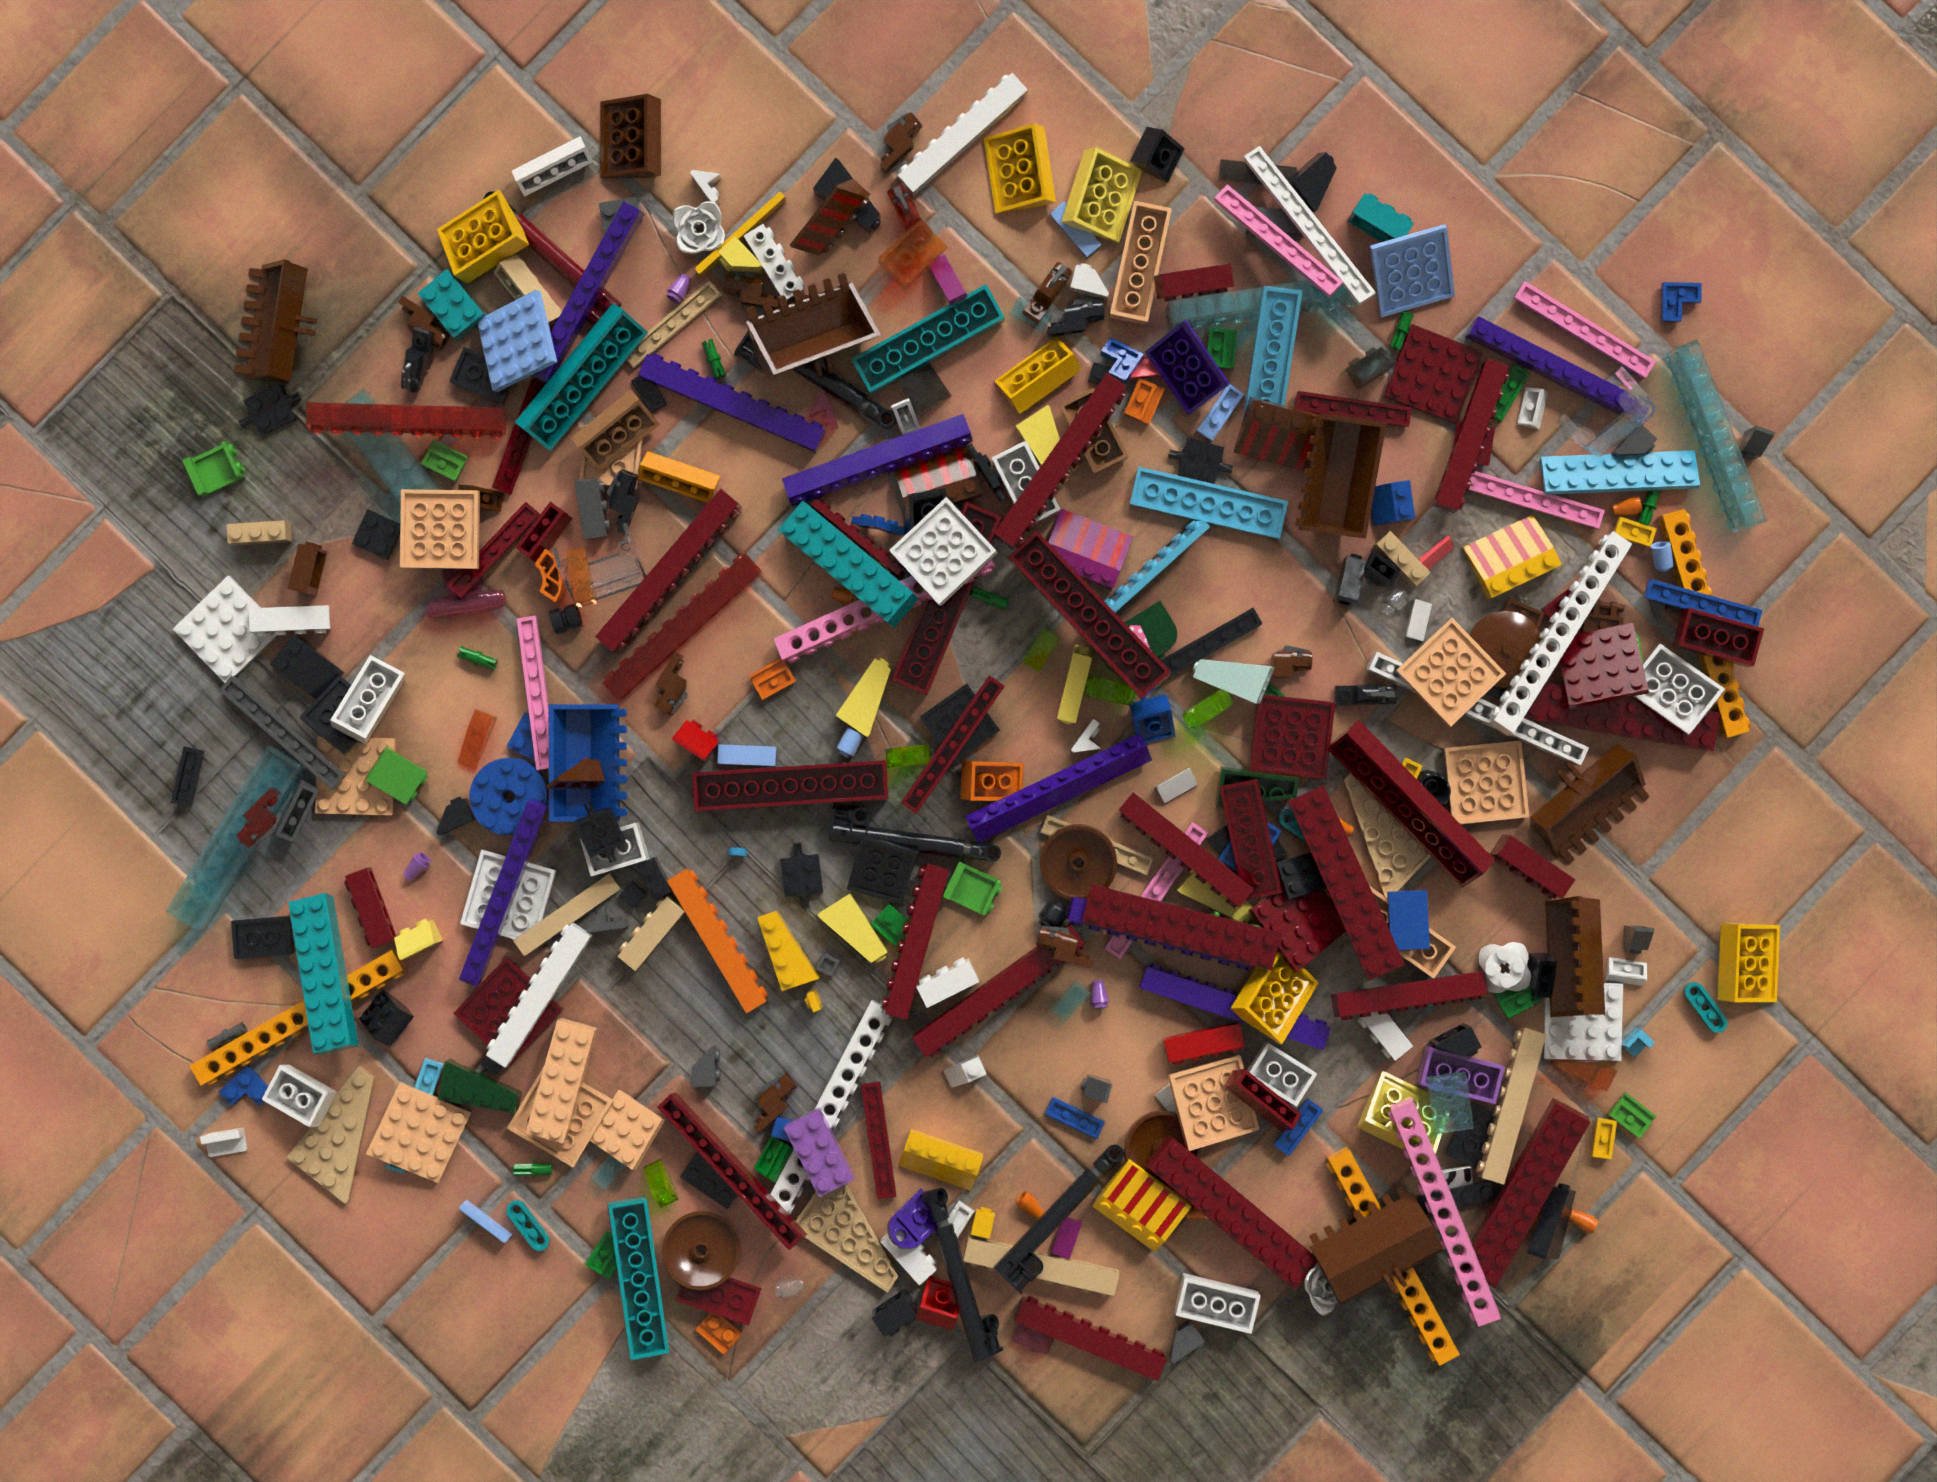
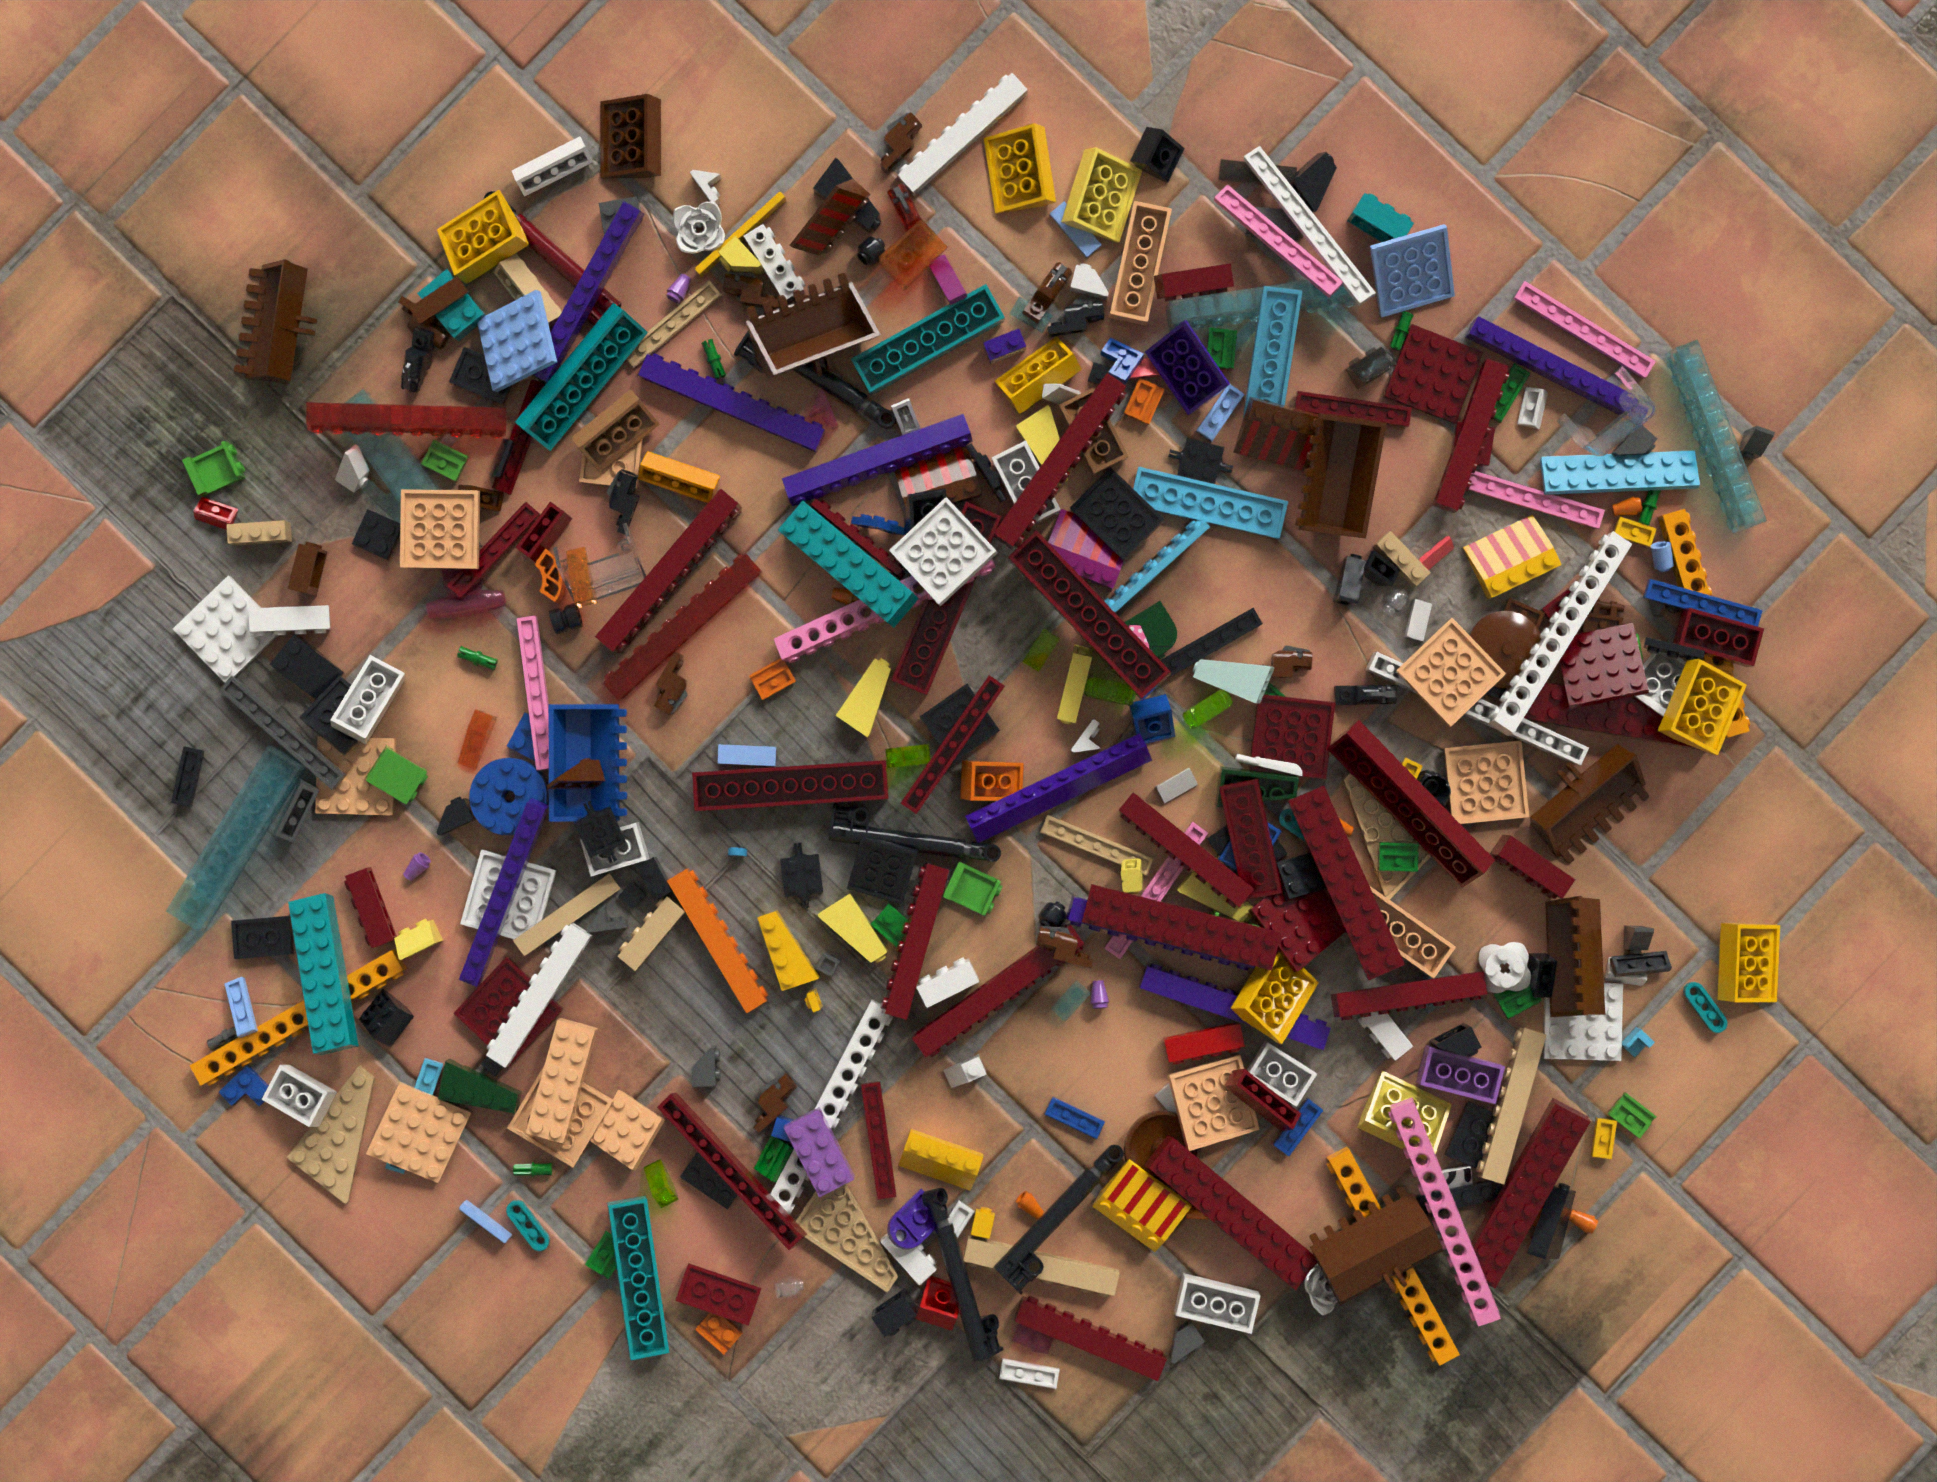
(215, 513): none -> red slope
(225, 1142): white panel -> none
(241, 1007): none -> light blue tile
(260, 820): clear red plate -> none
(270, 409): black plate -> none
(353, 470): none -> white slope
(439, 300): none -> reddish brown tile
(502, 458): none -> black slope
(592, 507): dark grey brick -> none
(607, 1172): clear light blue plate -> none
(649, 394): black tile -> none
(696, 740): red slope -> none
(700, 1250): reddish brown dish -> none
(849, 742): light blue brick -> none
(870, 250): none -> black head
(924, 389): clear smoke slope -> none
(989, 598): green axle -> none
(1004, 346): none -> dark purple brick
(1029, 1373): none -> white tile
(1058, 393): none -> white slope
(1066, 1237): magenta tile -> none
(1076, 859): reddish brown dish -> none
(1096, 1088): dark grey slope -> none
(1117, 514): none -> black plate
(1132, 875): none -> light yellow brick
(1281, 766): none -> white piece
(1392, 503): blue slope -> none
(1398, 857): none -> green plate
(1409, 919): blue tile -> none
(1449, 1102): clear light blue plate -> none
(1595, 1072): clear orange slope -> none
(1640, 963): none -> black plate
(1672, 650): none -> black plate
(1673, 296): blue plate -> none
(1702, 706): none -> yellow slope

